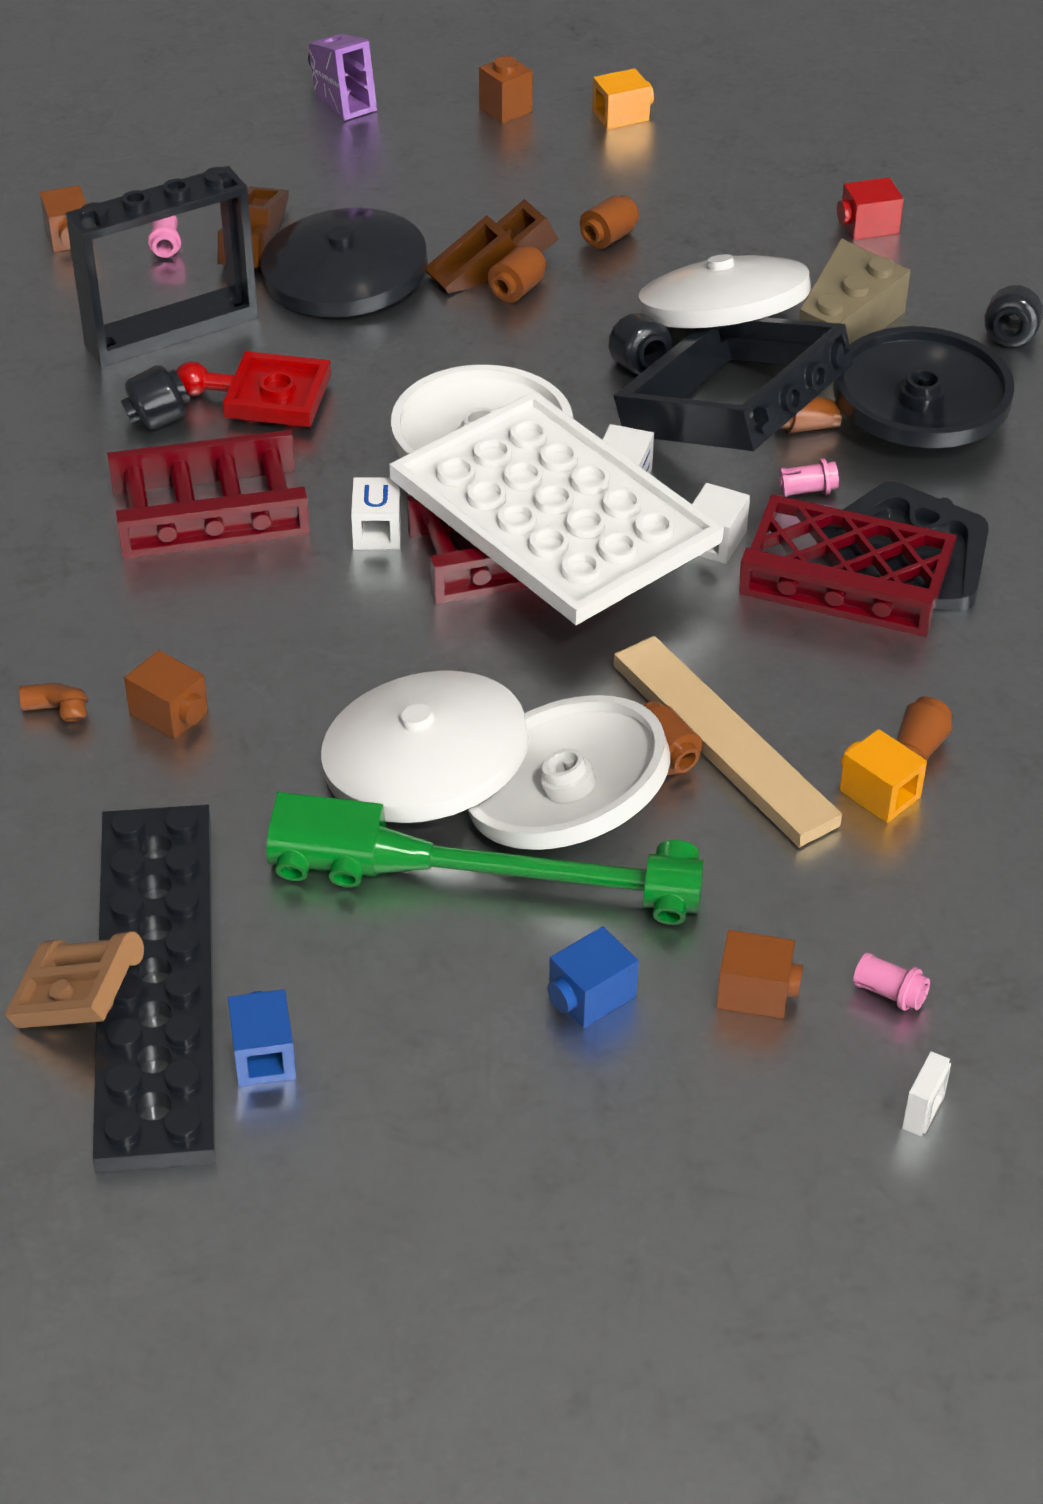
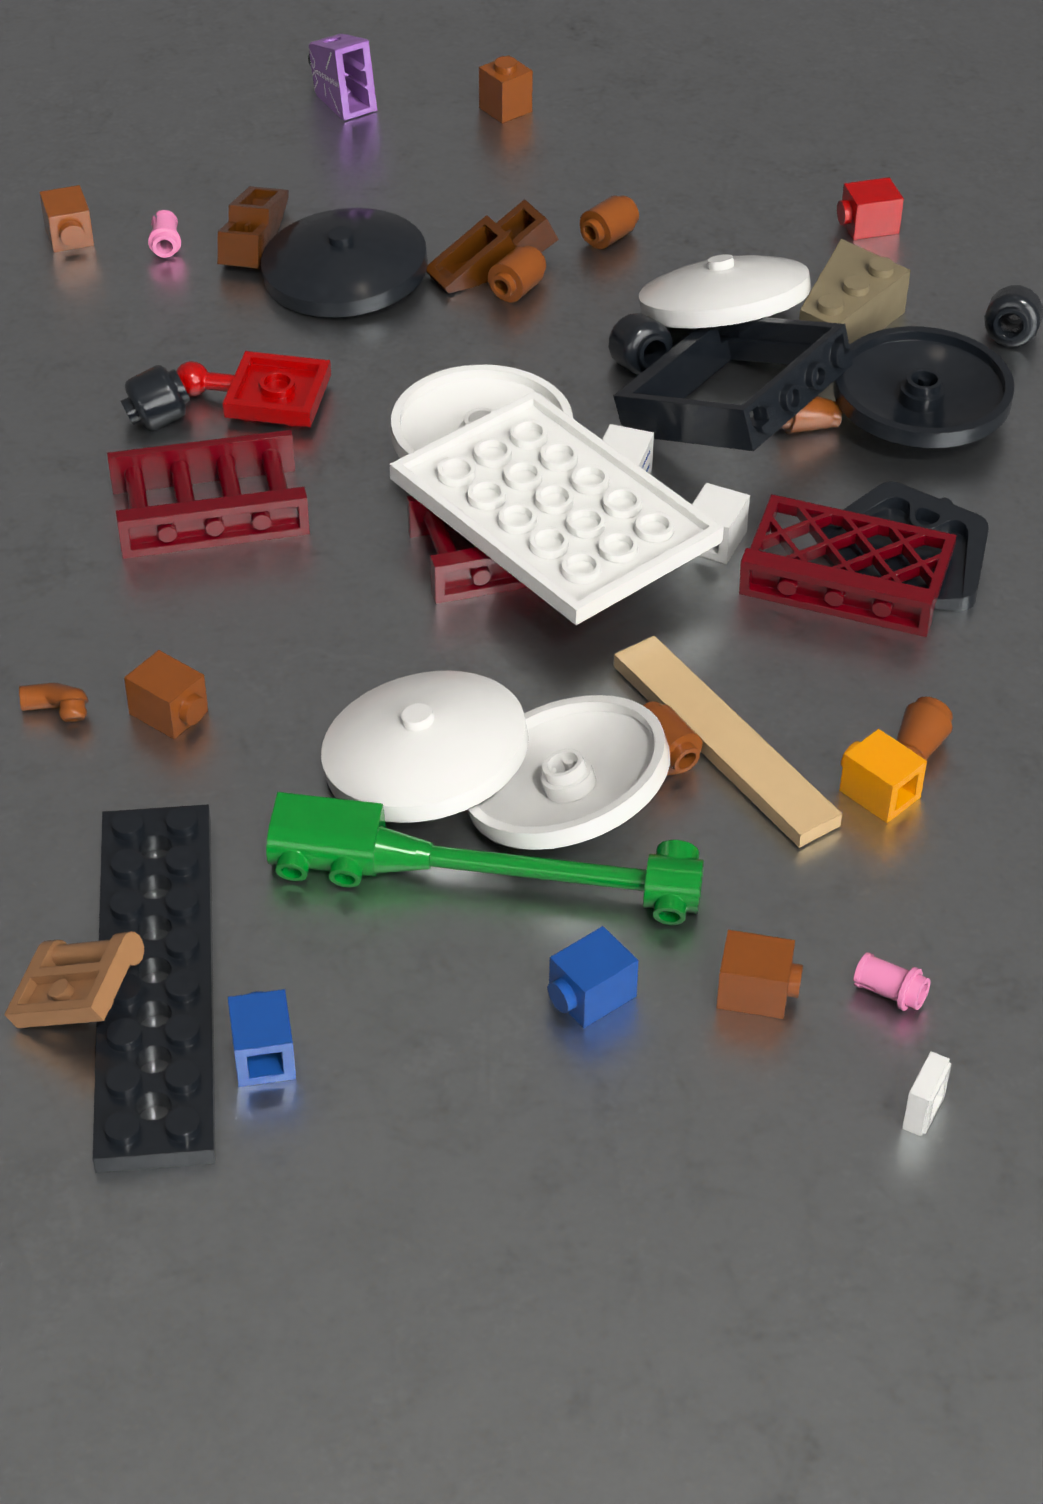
(182, 319): black window -> none
(376, 514): white brick -> none
(621, 98): light orange brick -> none
(809, 478): bright pink pin -> none

